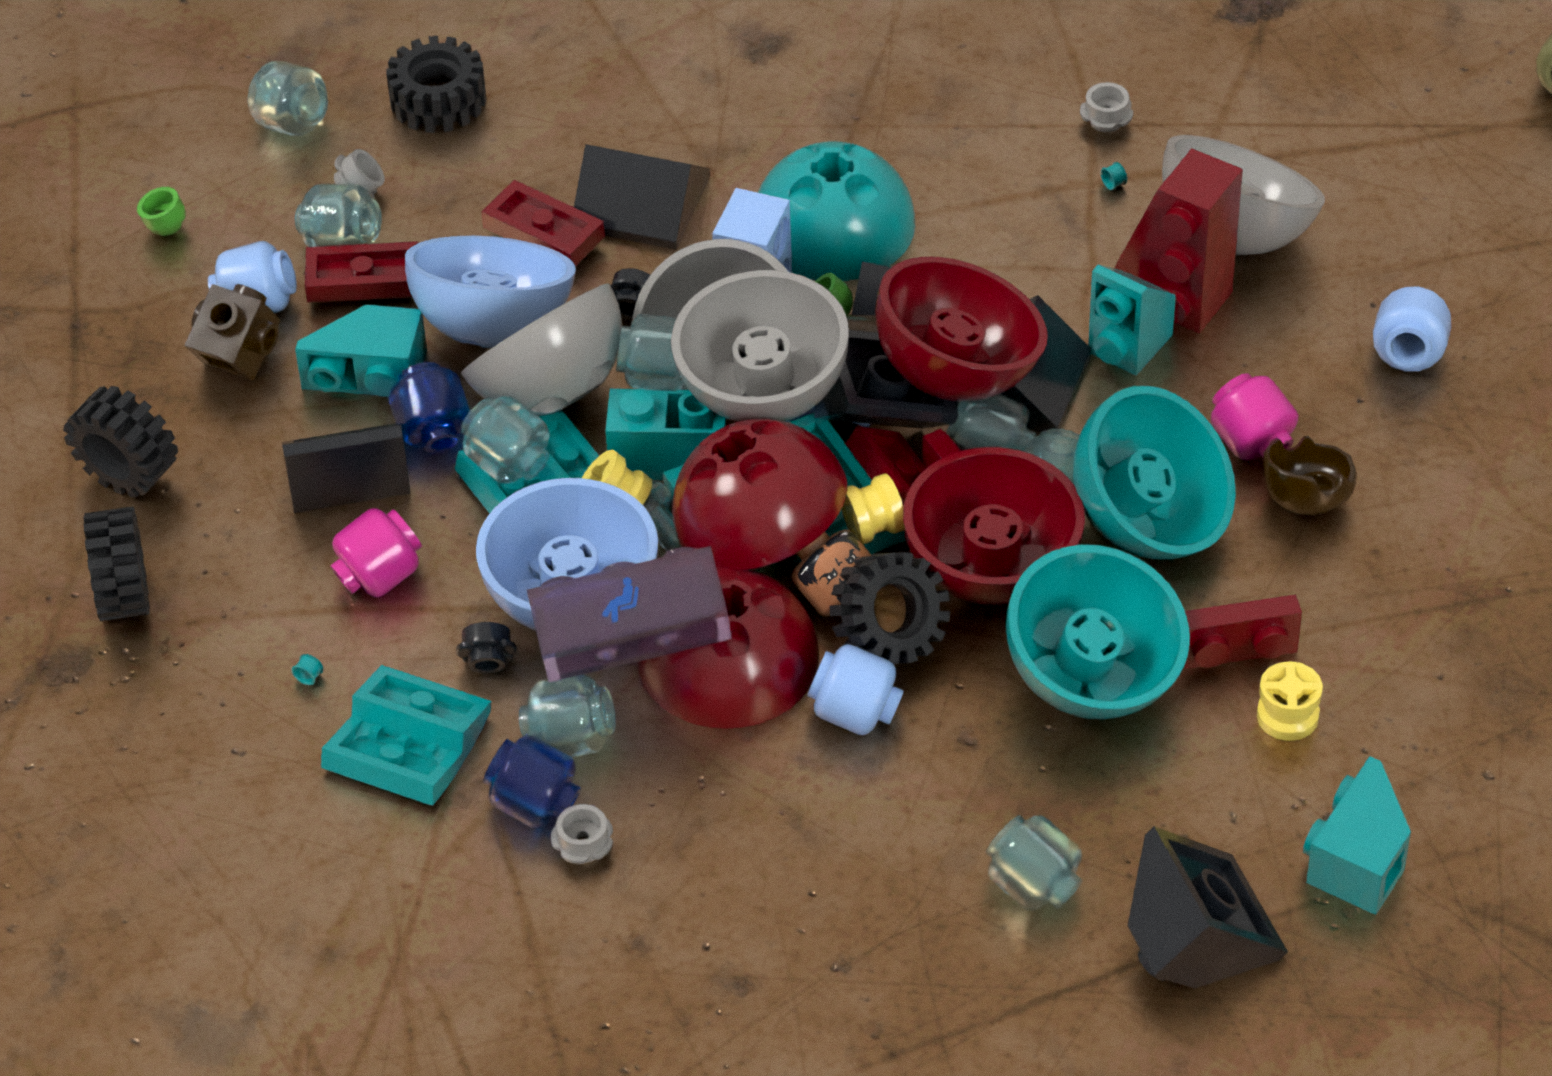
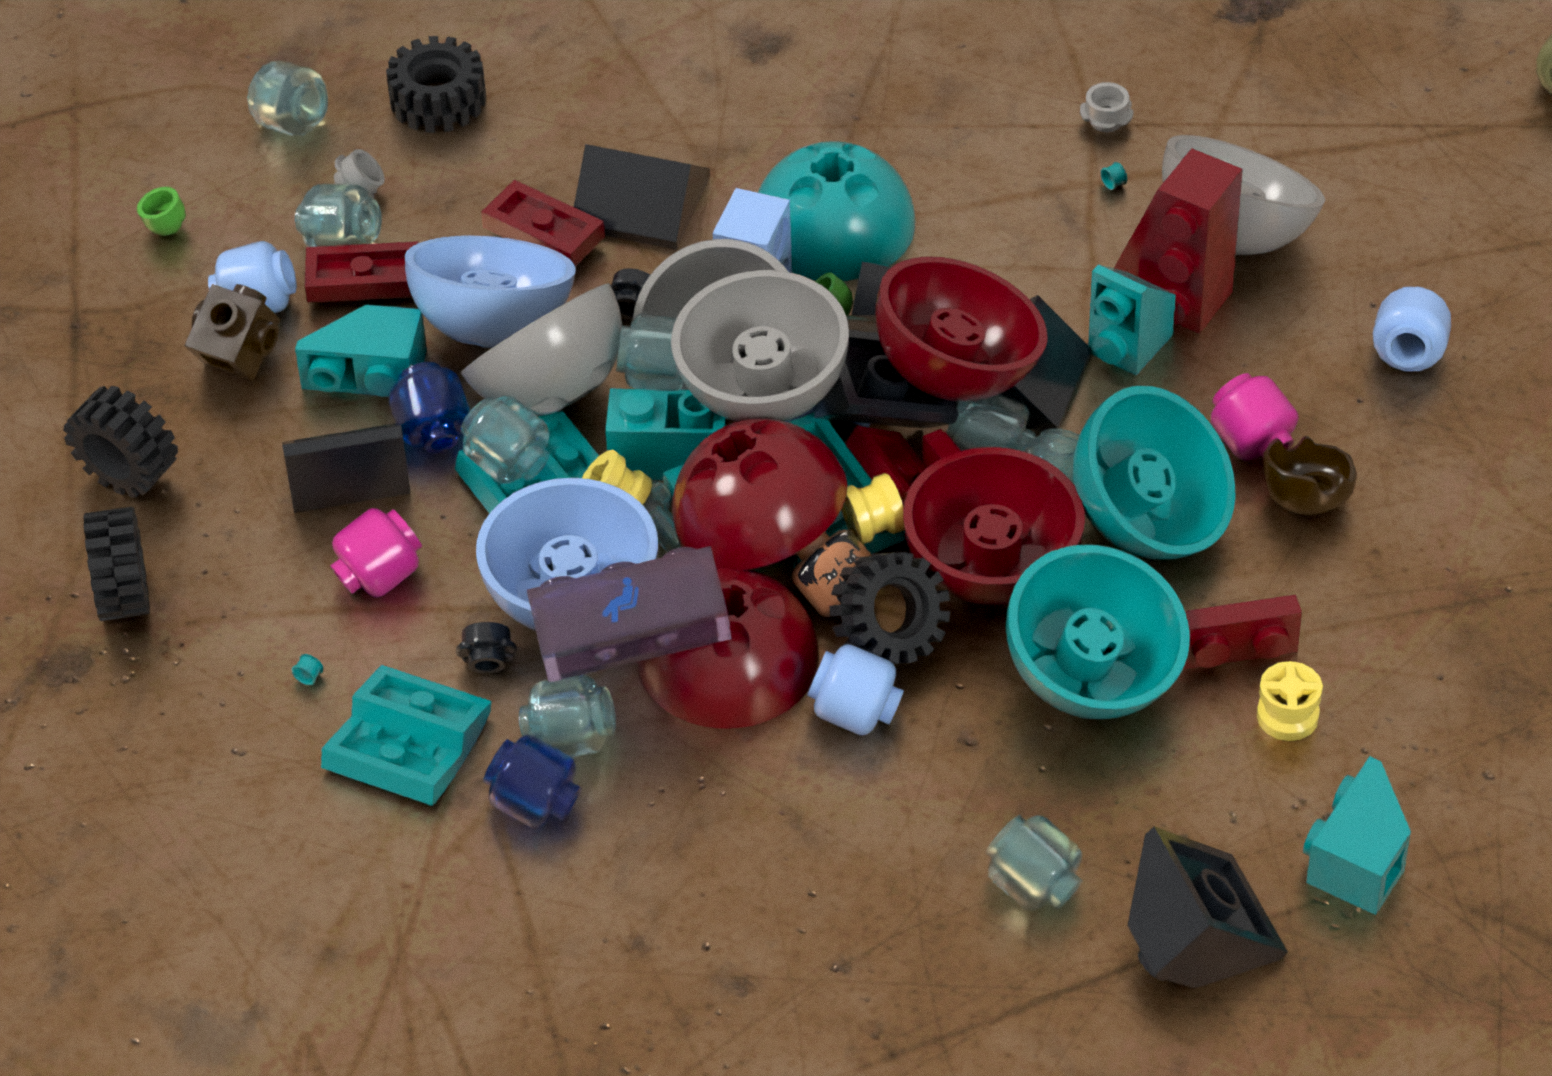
(581, 822): light grey plate -> none

